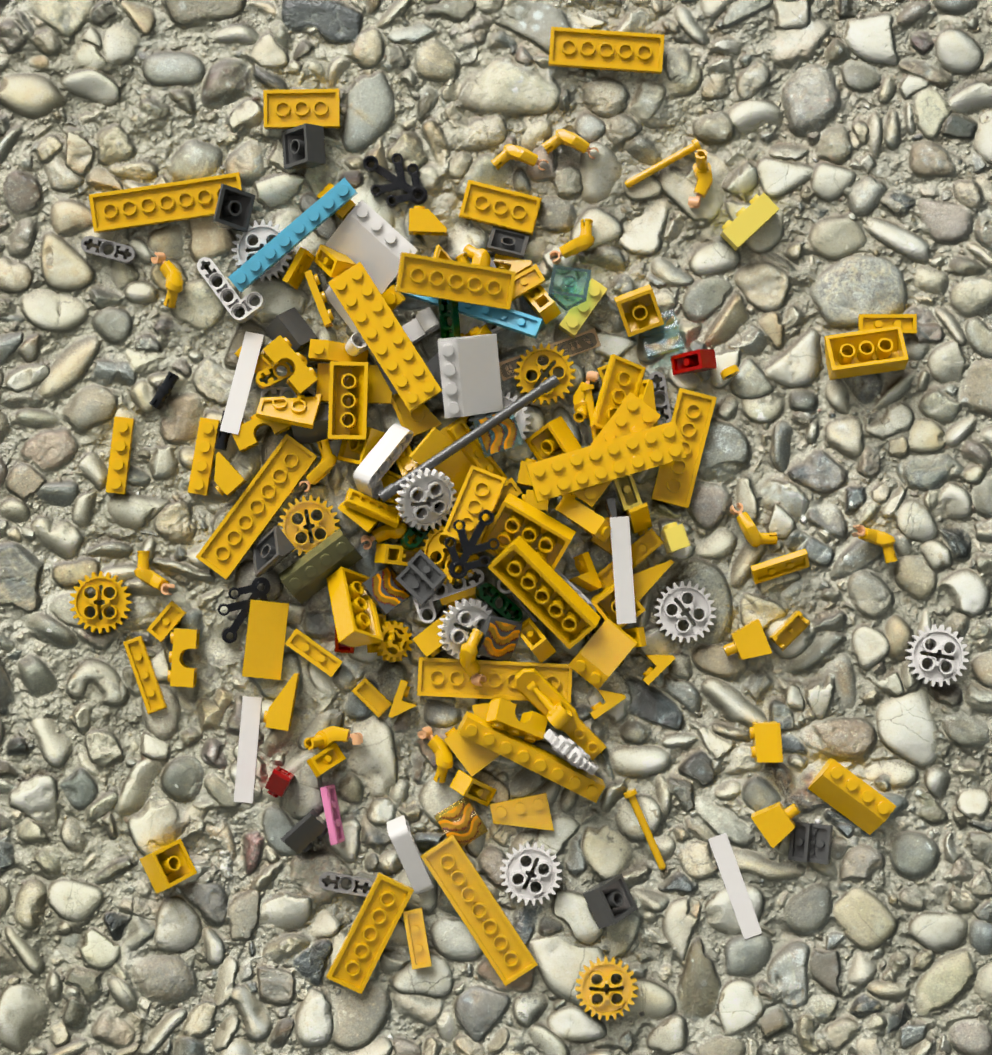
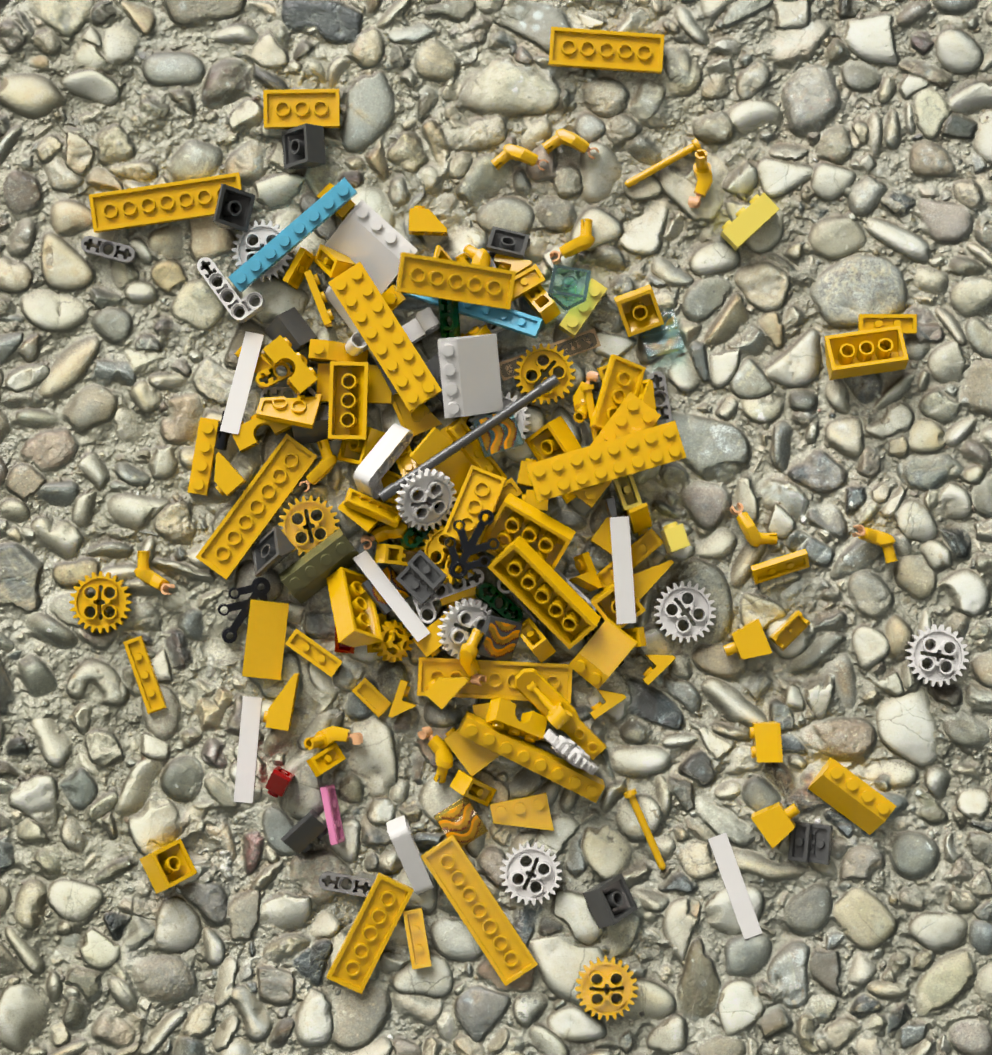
(120, 455): yellow plate -> none
(164, 390): black pin -> none
(166, 621): yellow plate -> none
(173, 277): yellow arm -> none
(180, 674): yellow arch -> none
(391, 595): none -> white sticker
(397, 182): black plant -> none
(444, 689): none -> yellow slope
(500, 207): yellow tile -> none
(584, 518): yellow slope -> none
(677, 479): yellow plate -> none
(693, 361): red slope -> none
(729, 372): yellow tile -> none

